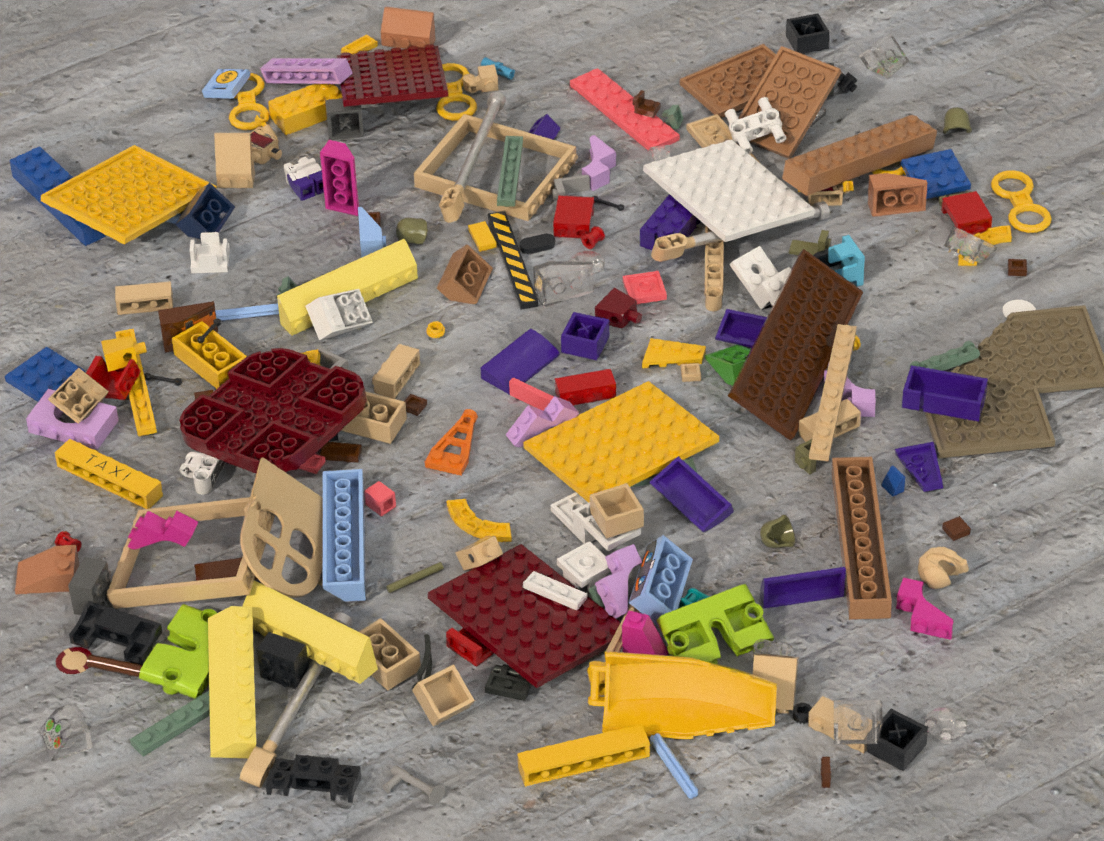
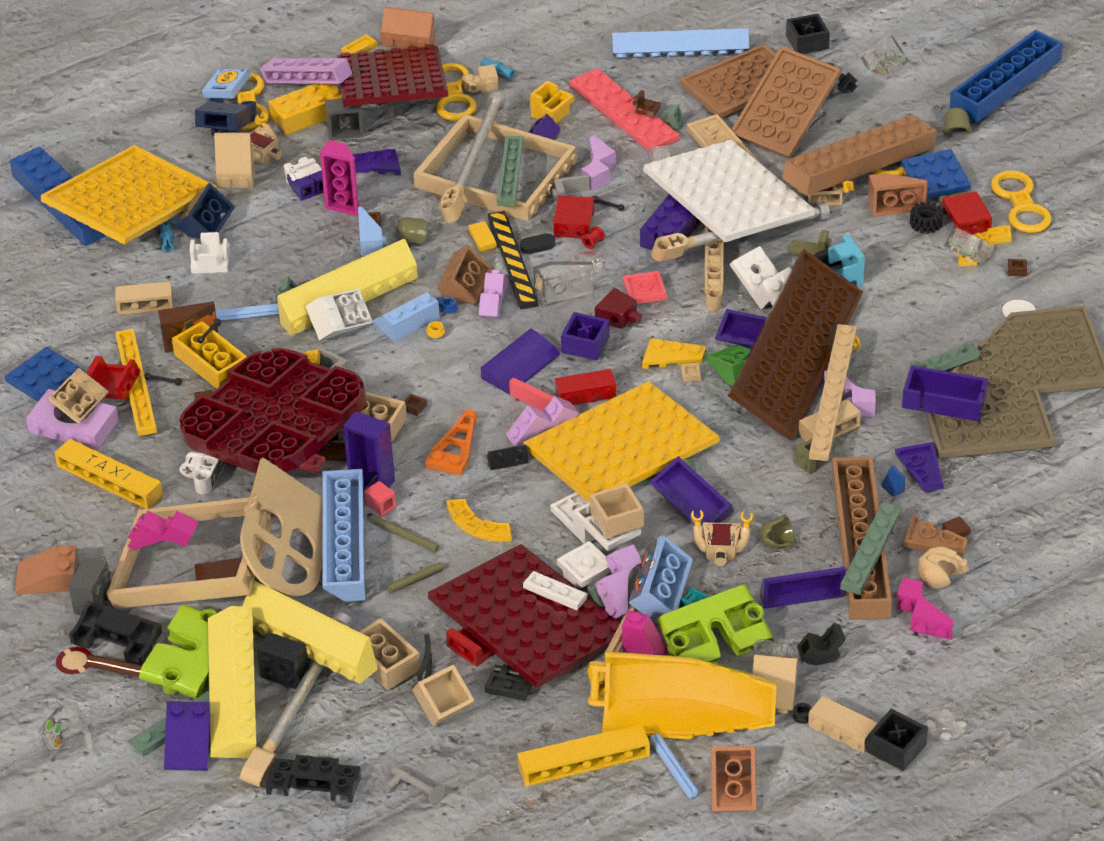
(68, 540): red bush -> none
(120, 351): yellow torso -> none
(167, 236): none -> dark azure pin
(186, 735): none -> dark purple slope
(225, 116): none -> dark blue piece
(369, 448): none -> dark purple piece
(380, 161): none -> dark purple wing
(396, 371): tan brick -> none
(404, 533): none -> olive bar
(408, 317): none -> light blue slope
(448, 304): none -> blue plate
(482, 551): tan torso -> none
(494, 290): none -> lavender arch
(508, 457): none -> black hinge
(550, 101): none -> yellow plate
(680, 42): none -> light blue slope
(721, 540): none -> tan torso
(733, 778): none -> nougat slope
(755, 125): white piece -> none
(821, 649): none -> pearl dark grey brick
(825, 772): reddish brown tile -> none
(857, 721): clear slope -> none
(871, 548): none -> sand green plate
(925, 536): none -> medium nougat wing
(926, 217): none -> black tyre
(1006, 75): none -> blue brick

